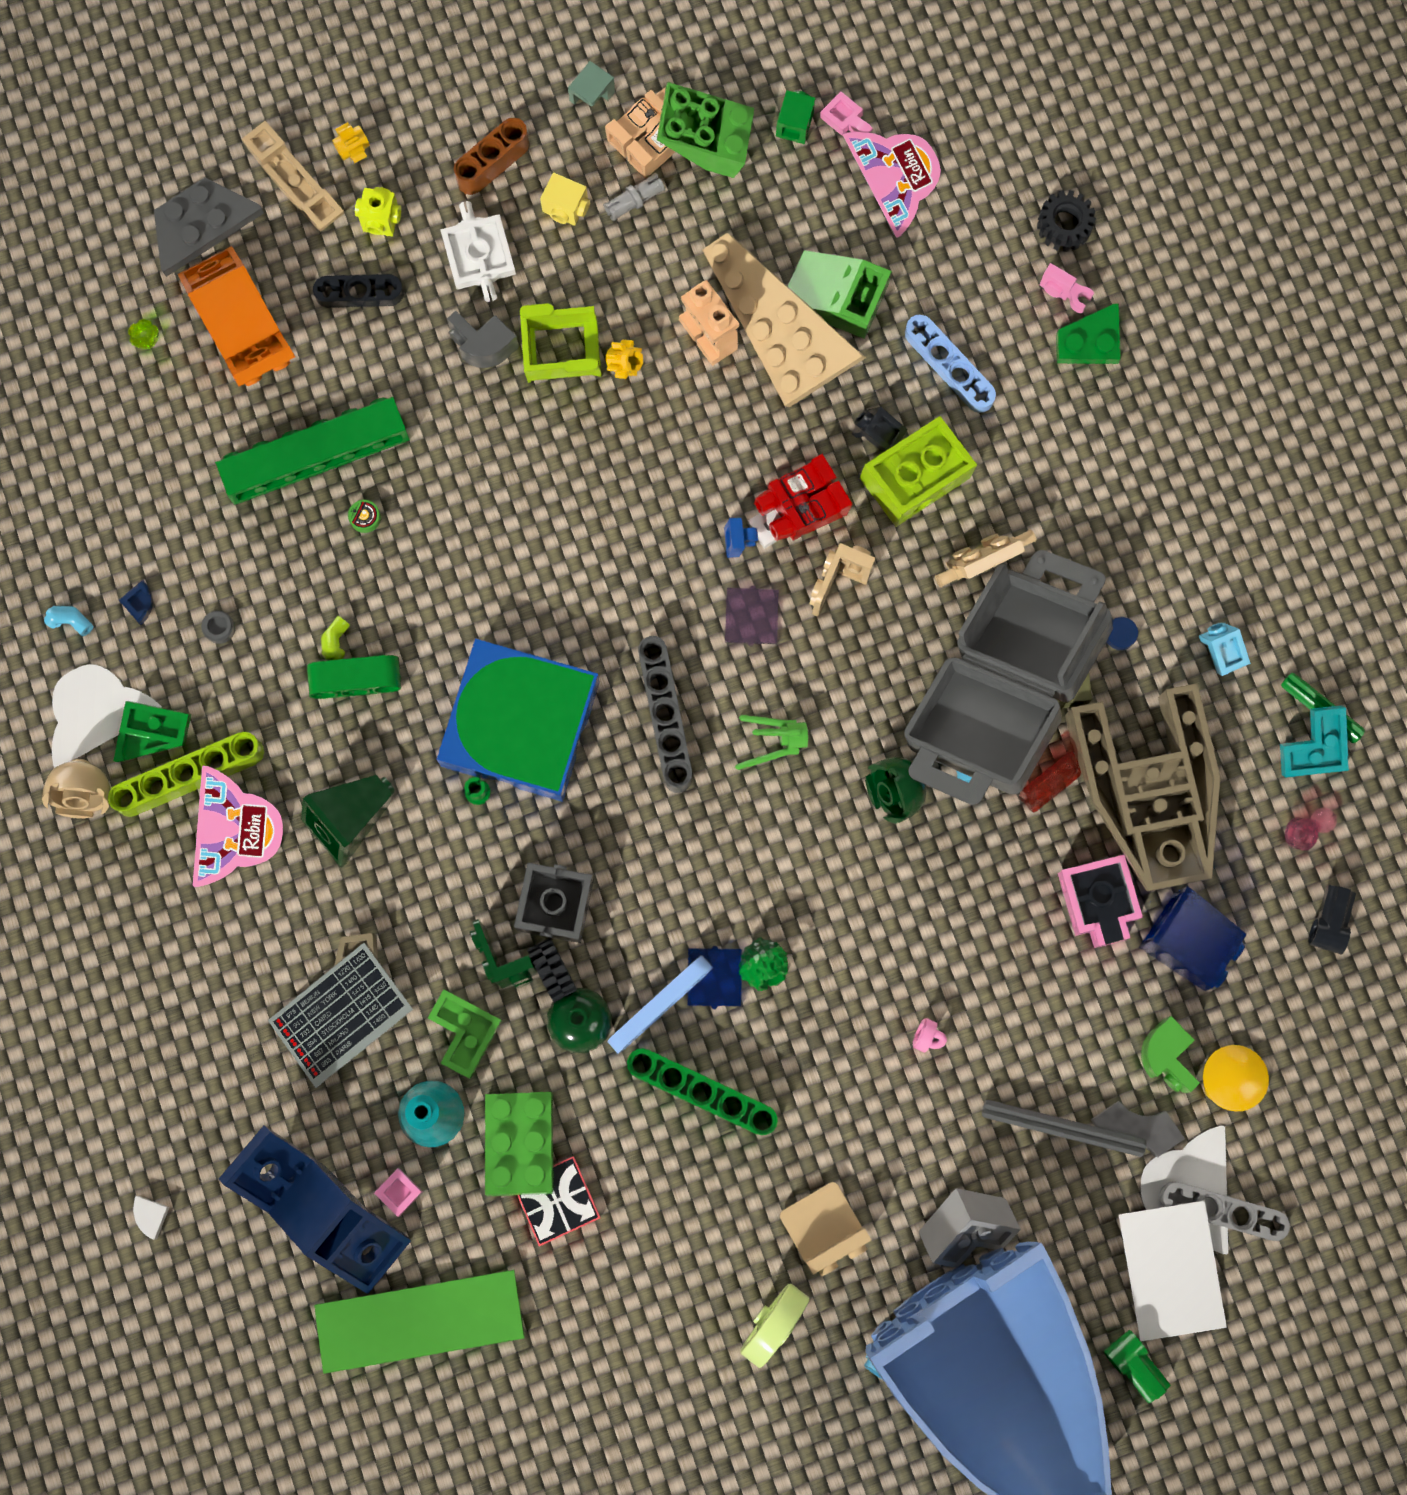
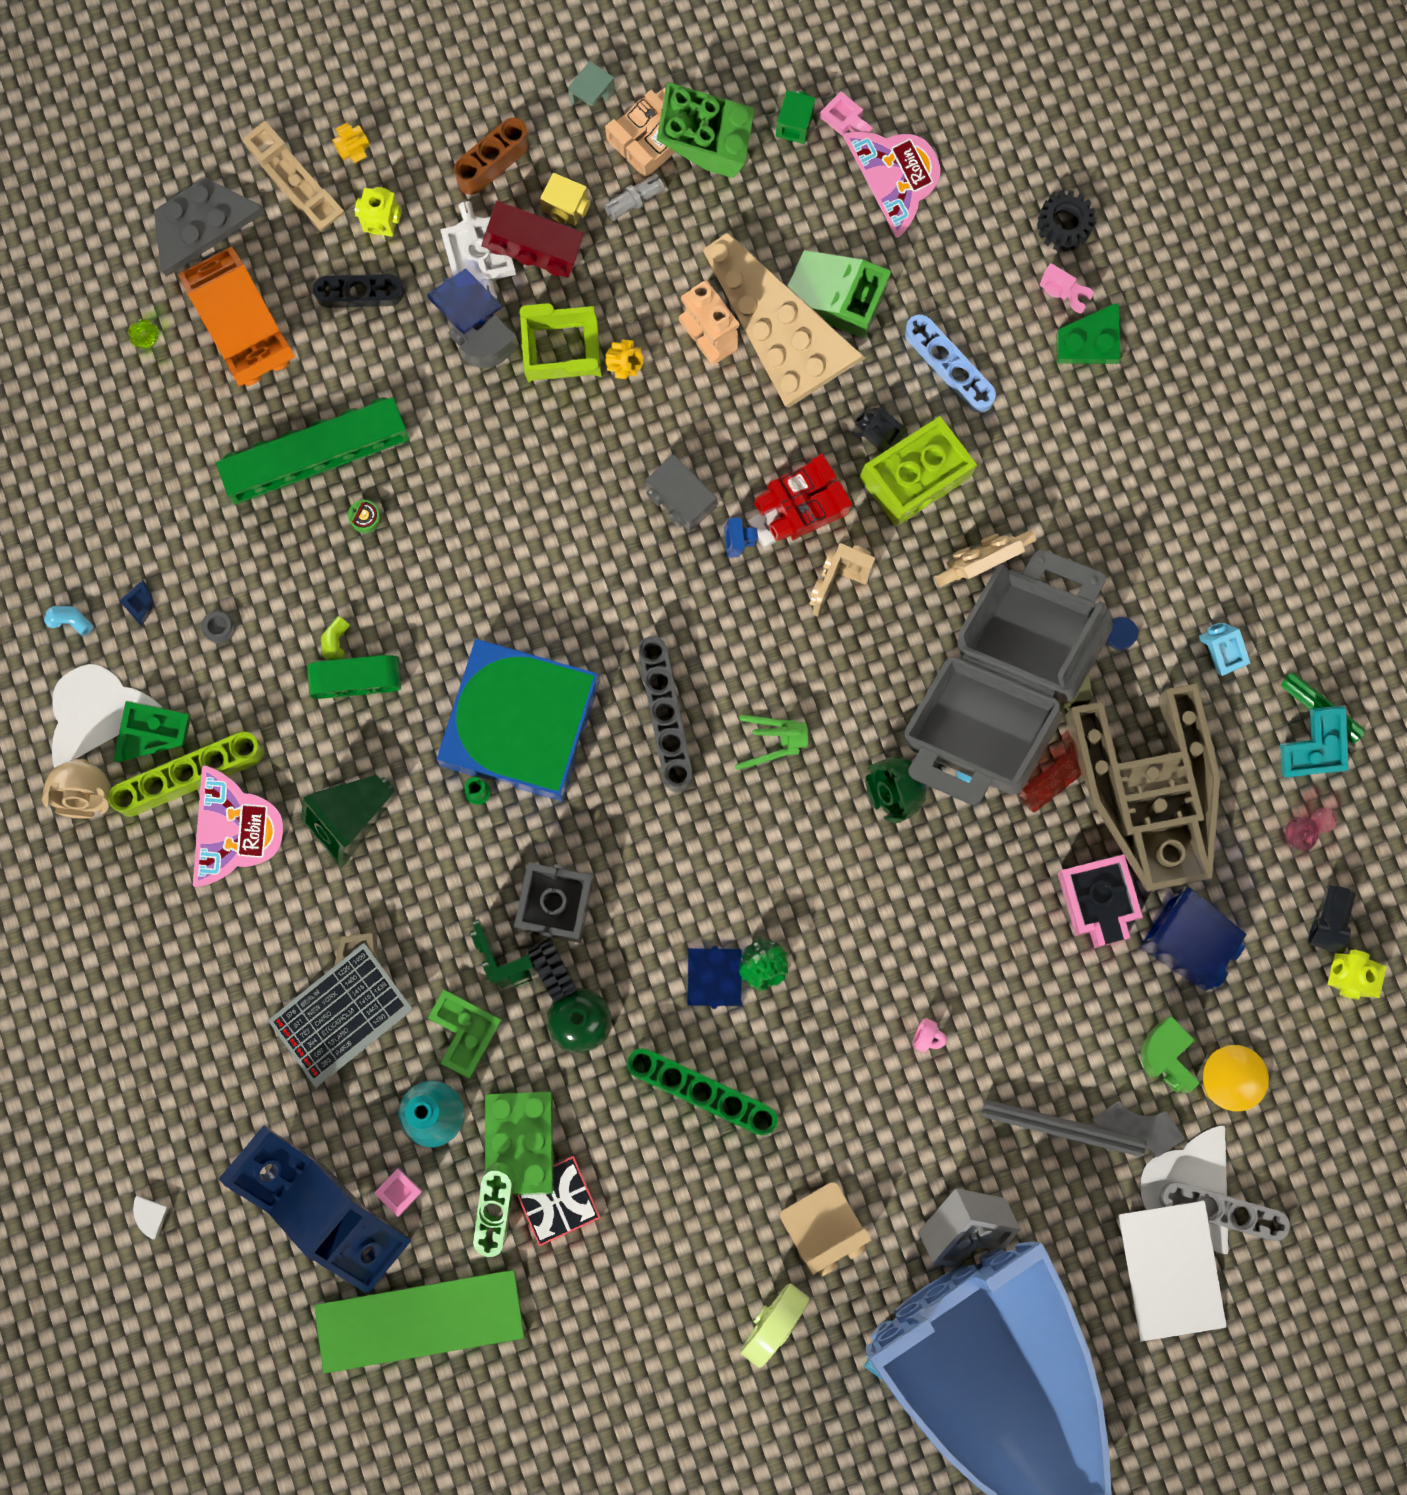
(464, 301): none -> clear blue piece
(484, 1219): none -> beam
(532, 239): none -> dark red brick
(660, 1004): light blue beam -> none
(680, 494): none -> dark grey brick
(751, 616): clear purple piece -> none
(1131, 1359): green piece -> none
(1349, 975): none -> neon yellow brick

